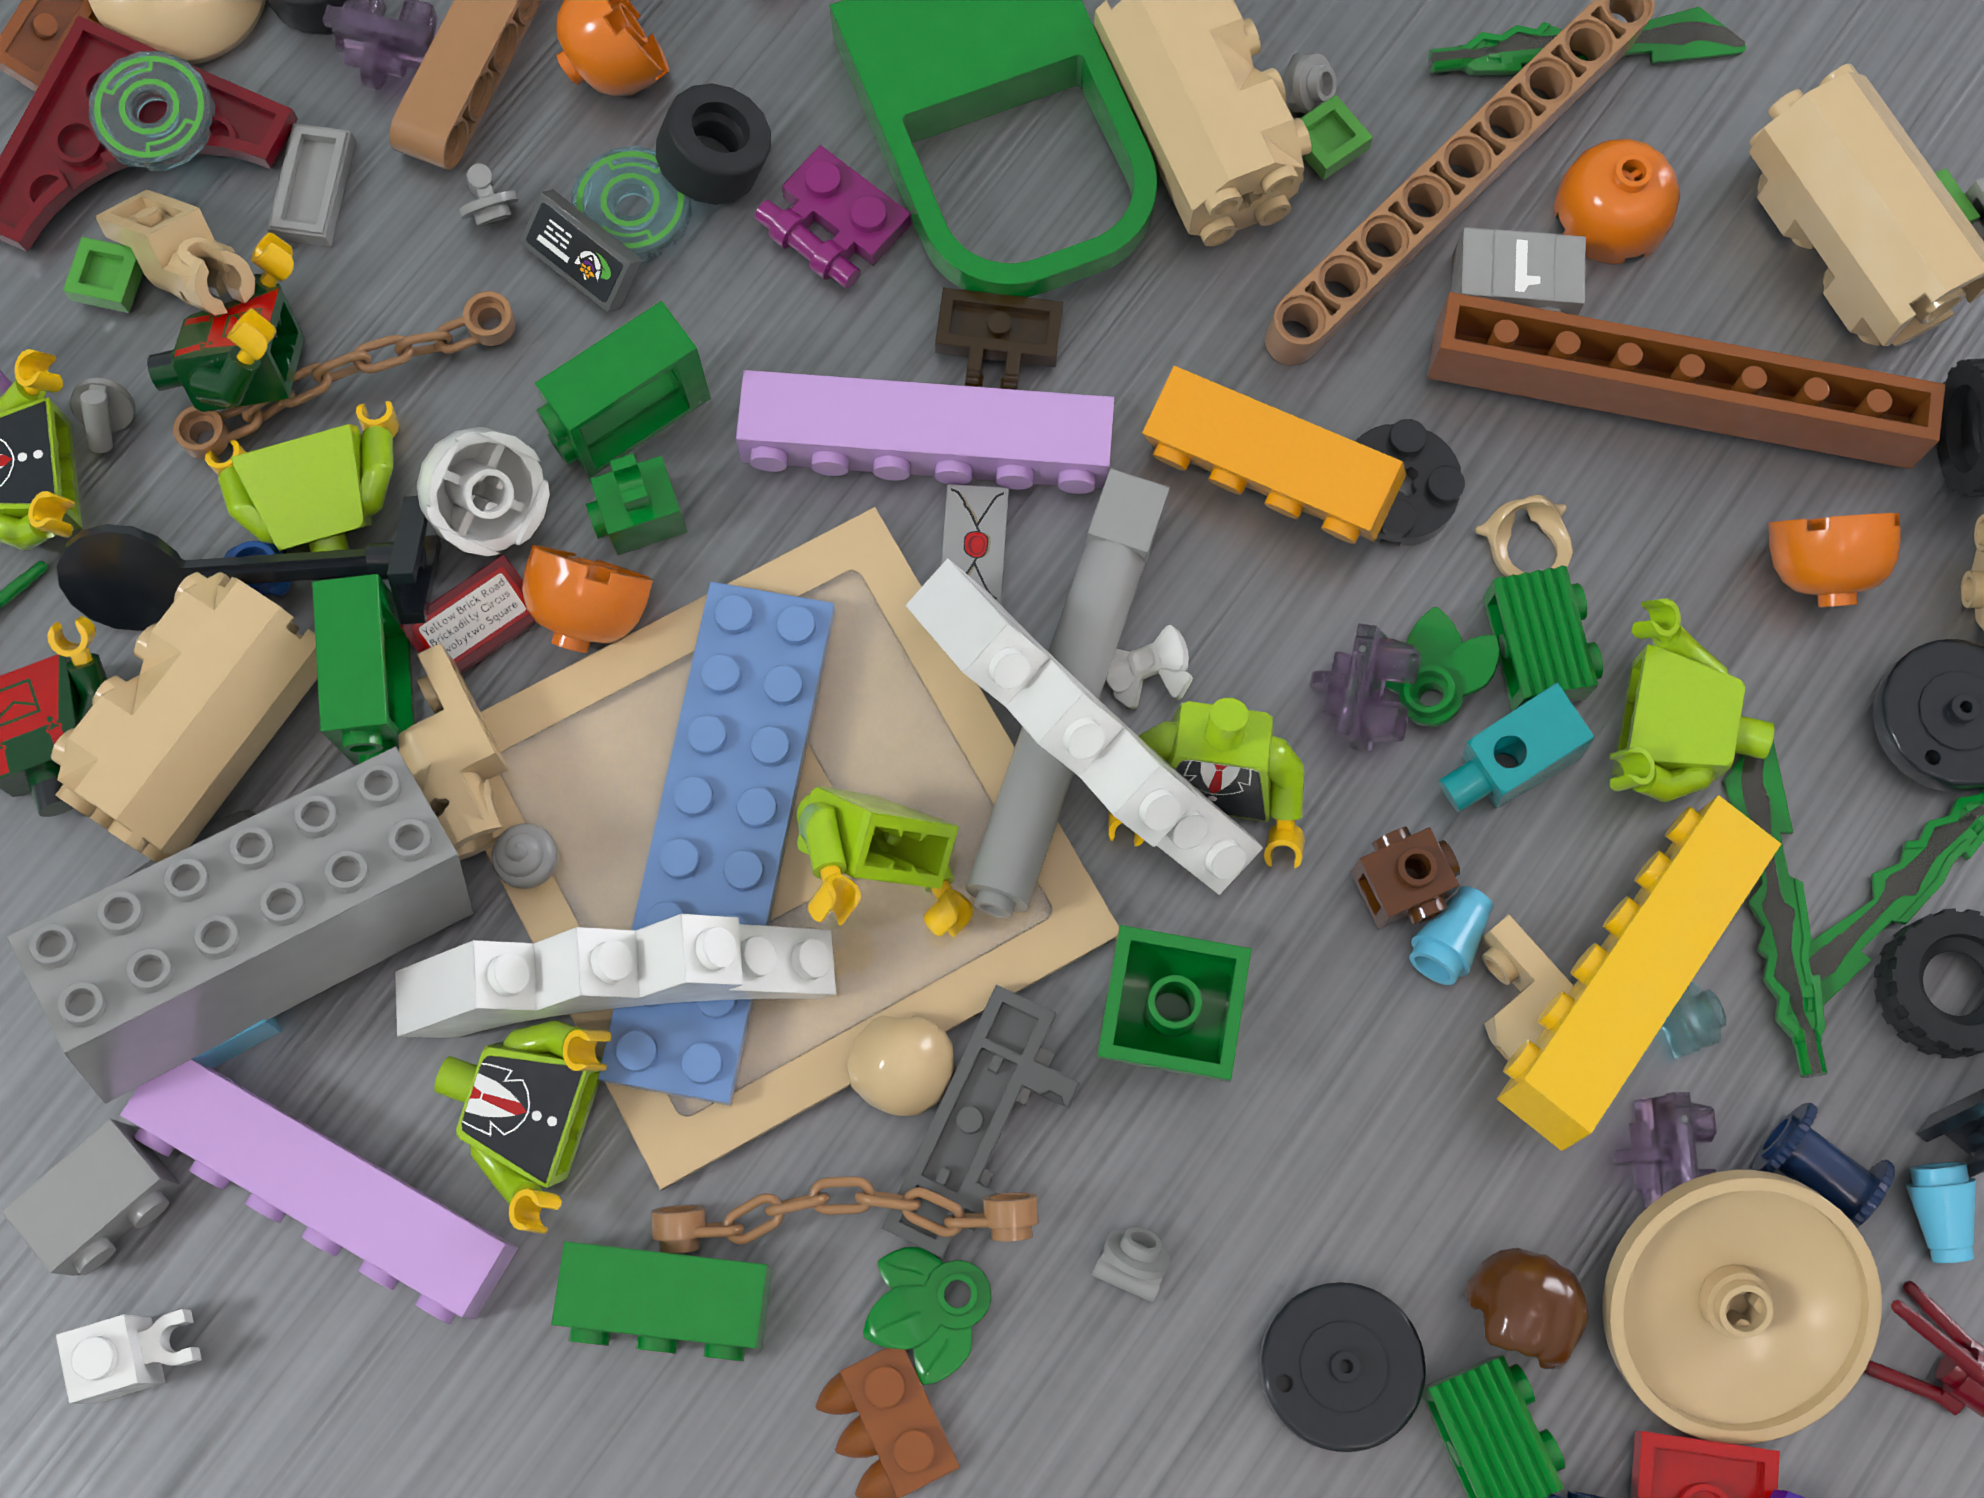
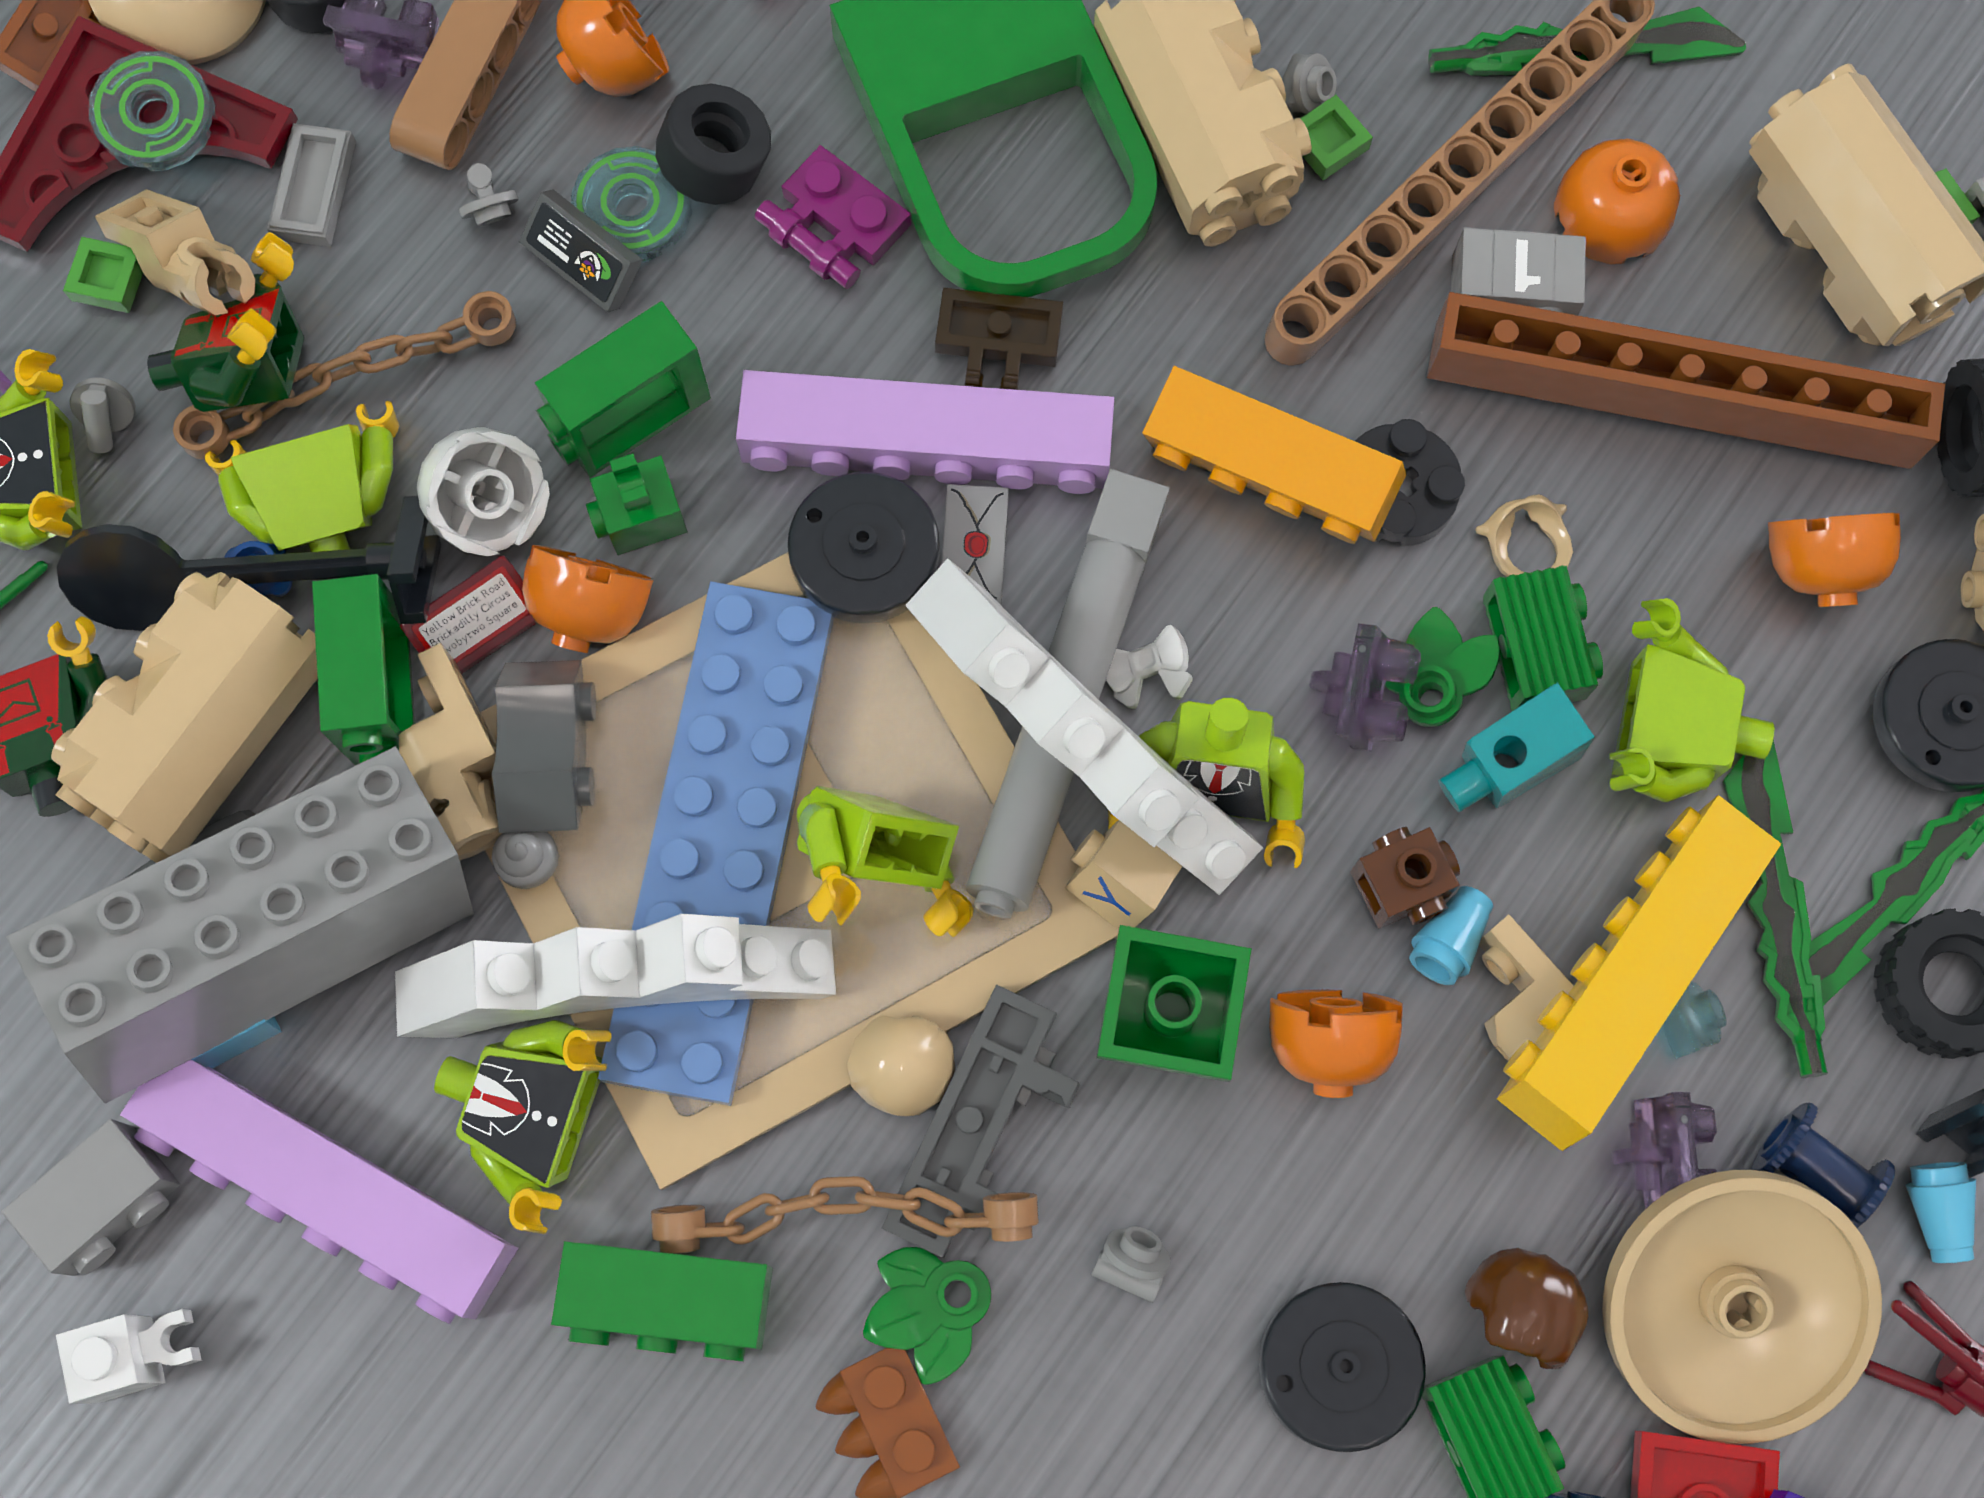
(542, 746): none -> dark grey brick
(863, 546): none -> black wheel
(1121, 875): none -> tan brick
(1335, 1038): none -> orange cylinder

